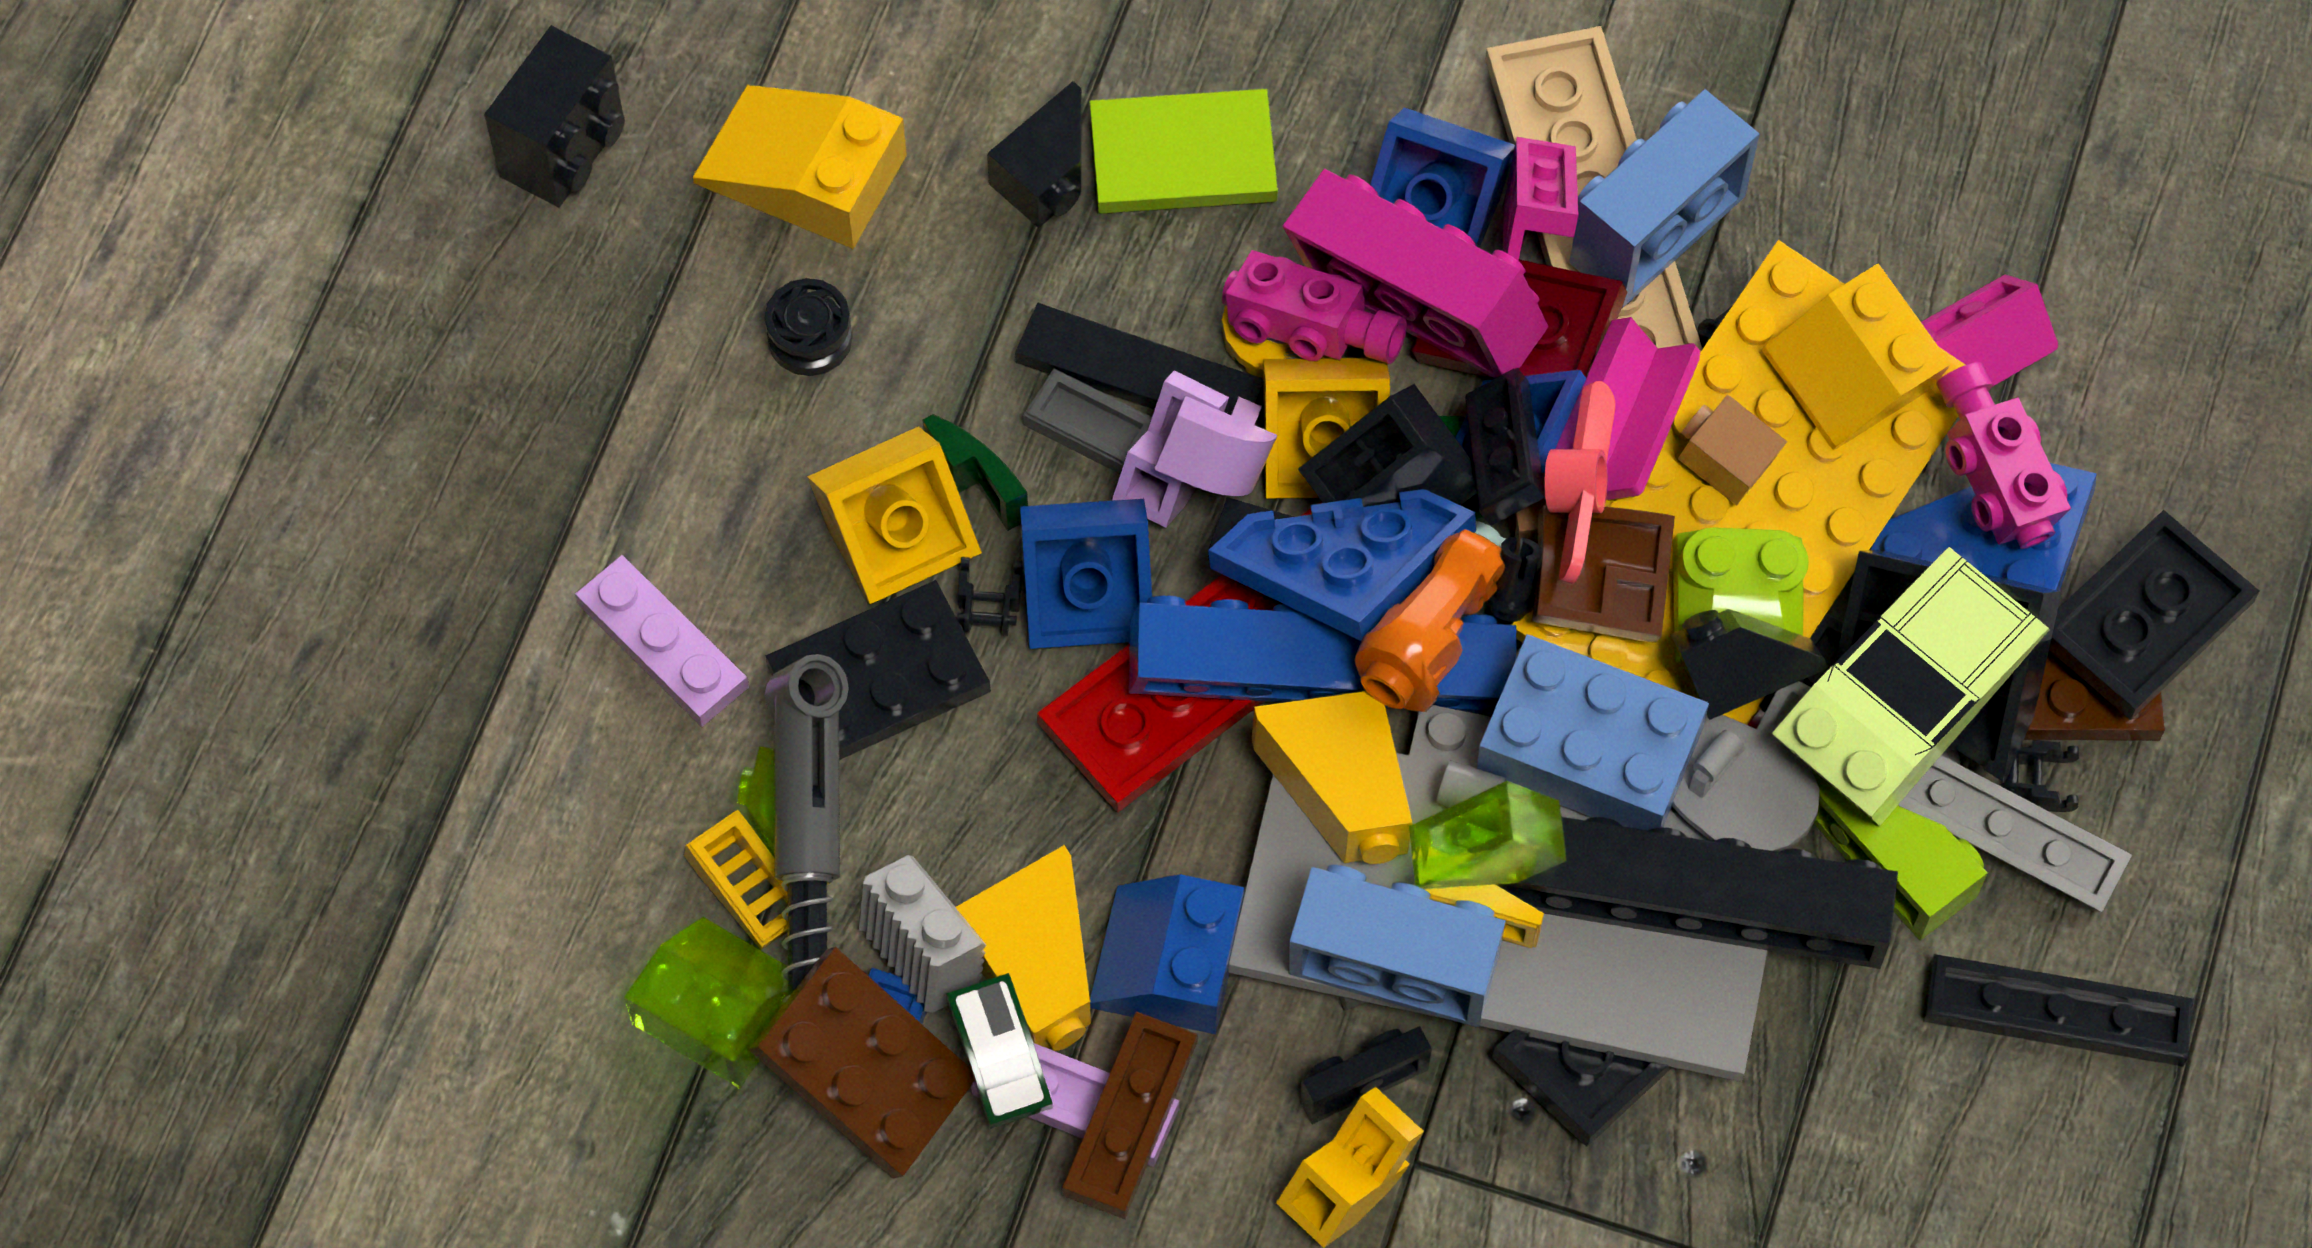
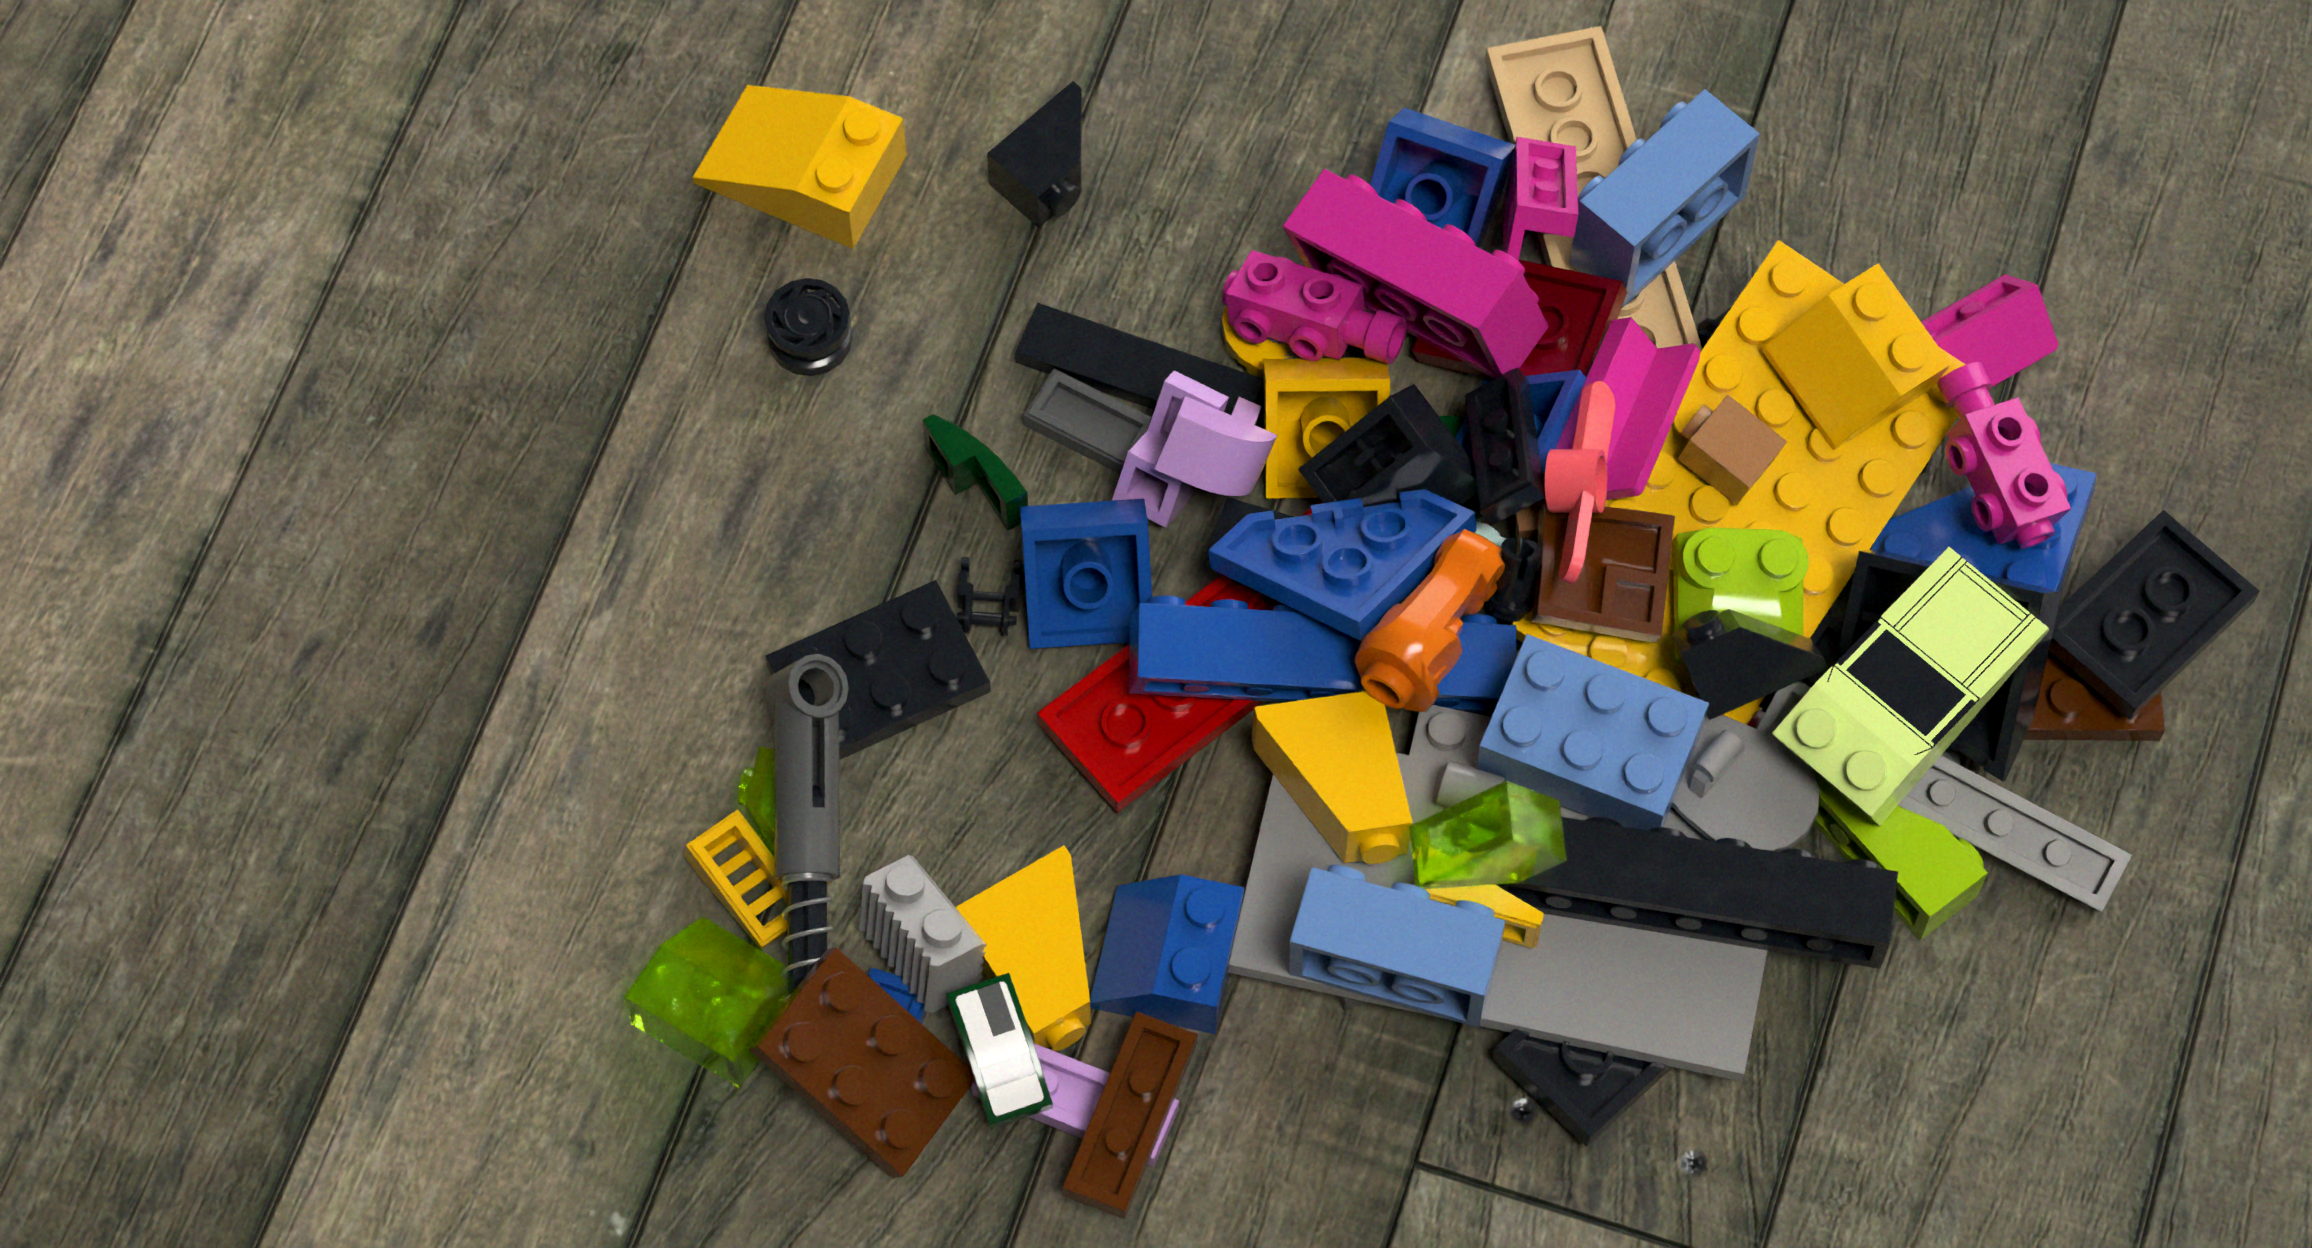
(555, 117): black brick -> none
(662, 640): lavender plate -> none
(895, 513): yellow slope -> none
(1183, 151): lime tile -> none
(1351, 1171): yellow brick -> none
(1385, 1063): black plate -> none
(2036, 792): black piece -> none
(2059, 1010): black tile -> none

